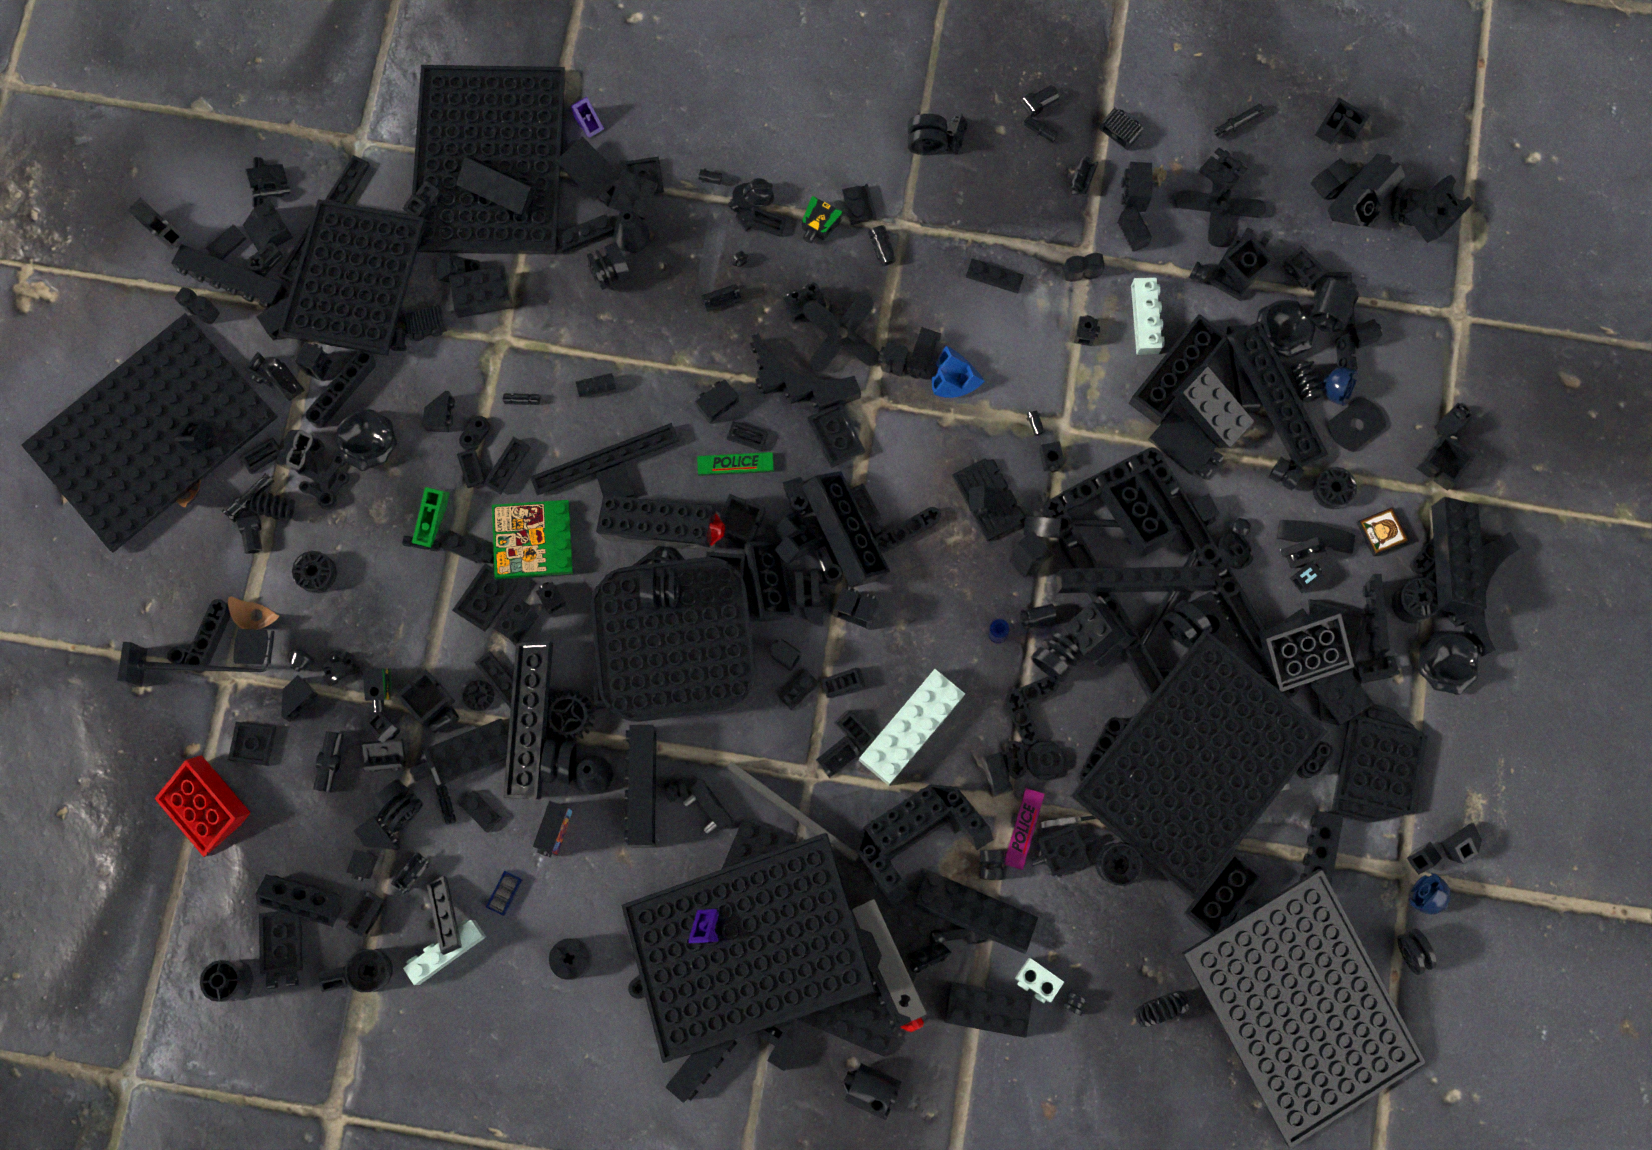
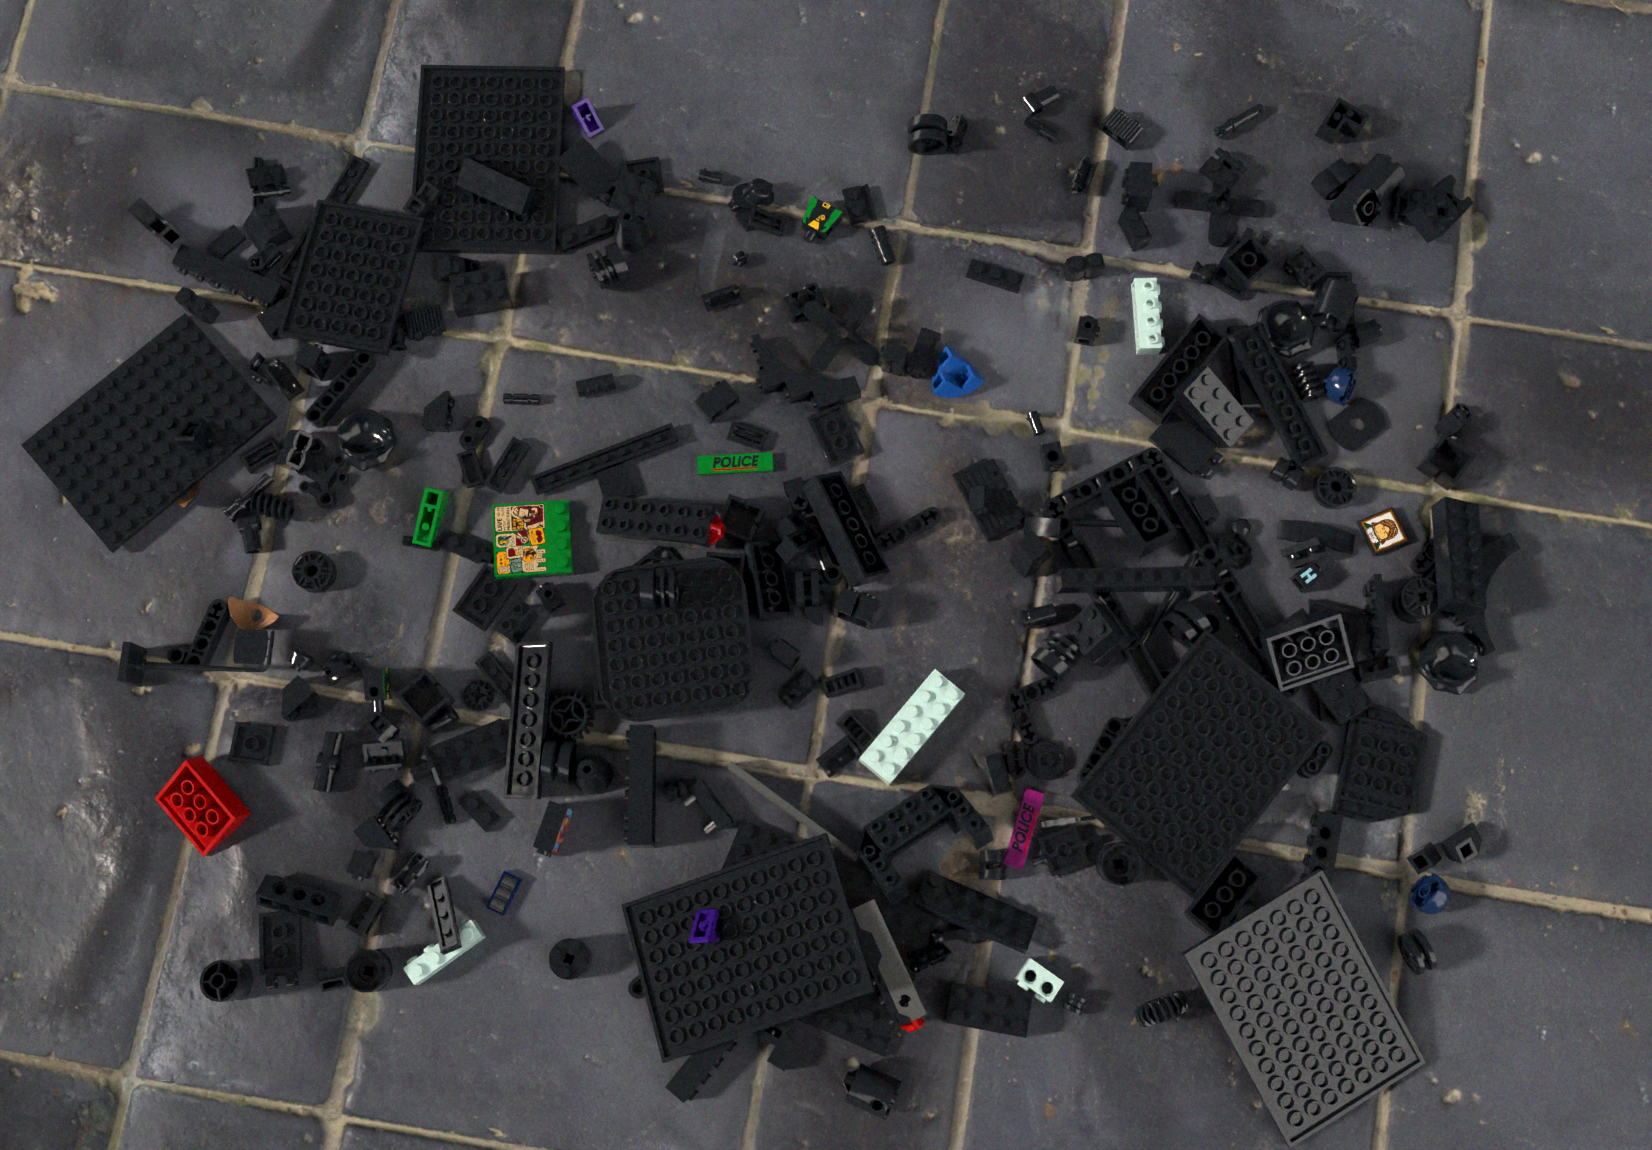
(998, 631): clear blue piece -> none

